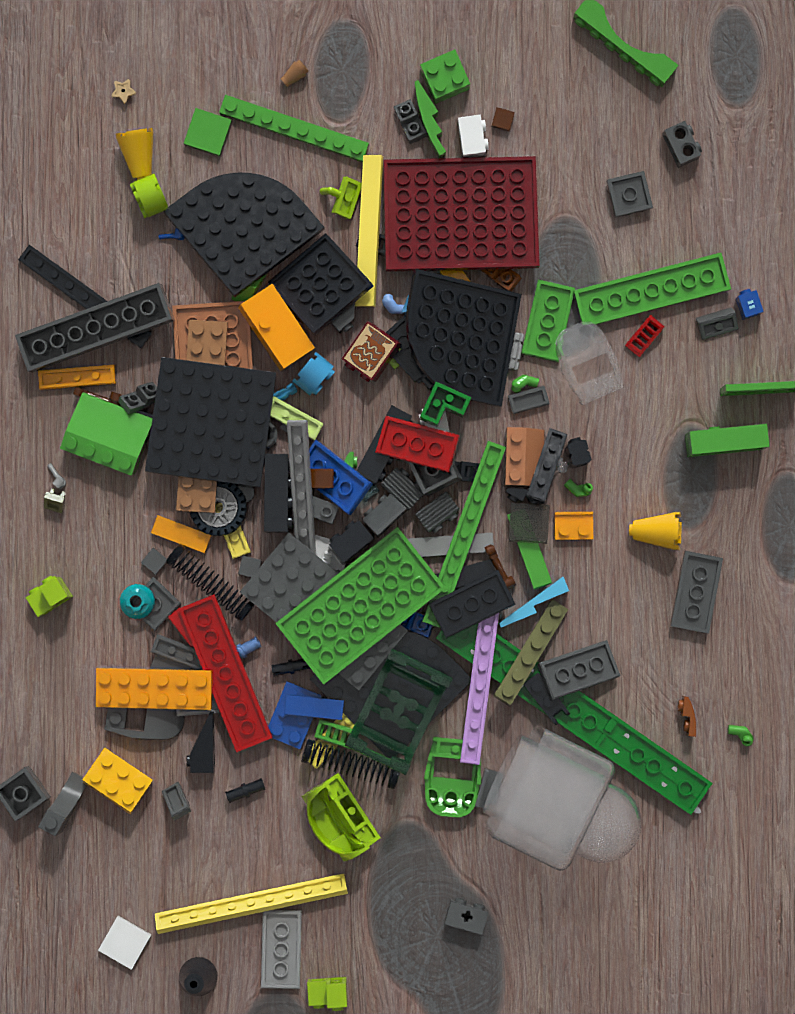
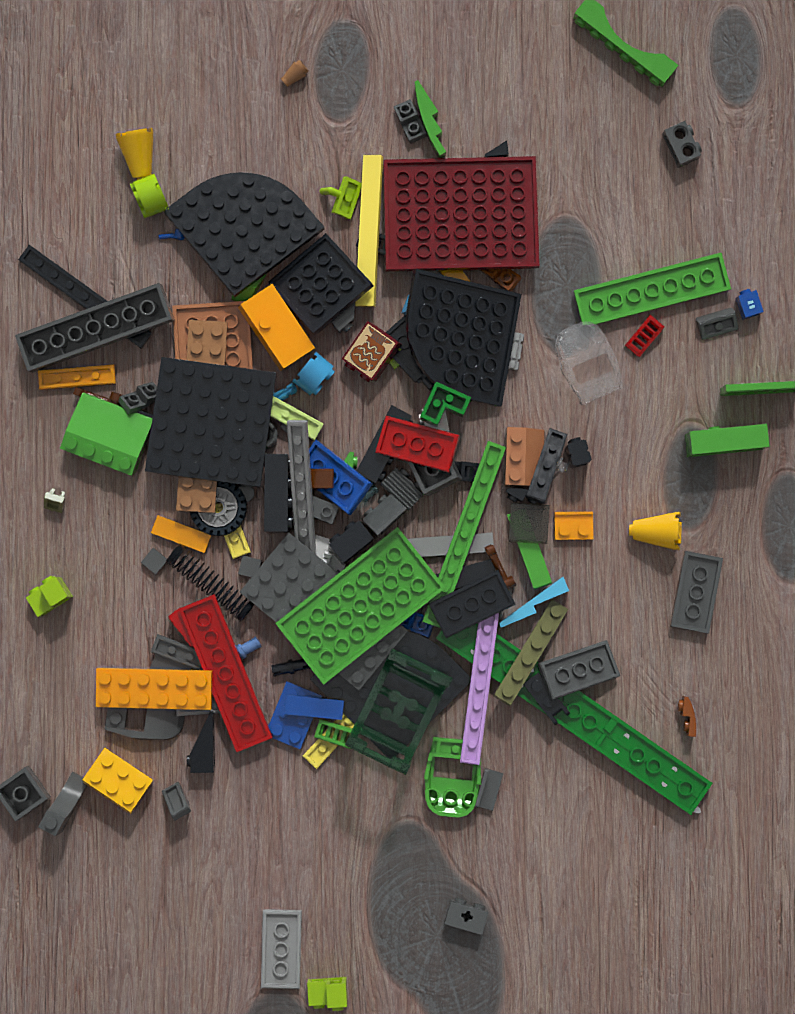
(59, 482): light grey hand -> none
(123, 95): tan plate -> none
(124, 942): white tile -> none
(147, 603): teal piece -> none
(164, 604): dark grey tile -> none
(198, 976): black cone -> none
(207, 132): bright green tile -> none
(245, 790): black pin -> none
(251, 903): light yellow plate -> none
(293, 128): bright green plate -> none
(308, 748): black piece -> none
(338, 818): lime piece -> none
(391, 306): light blue arm -> none
(437, 512): dark grey brick -> none
(445, 76): bright green brick -> none
(472, 137): white brick -> none
(499, 151): none -> black piece
(503, 119): reddish brown tile -> none
(522, 381): bright green arm -> none
(528, 400): dark grey tile -> none
(547, 319): bright green tile -> none
(560, 803): clear piece -> none
(579, 490): bright green arm -> none
(629, 194): dark grey plate -> none
(743, 733): bright green arm -> none

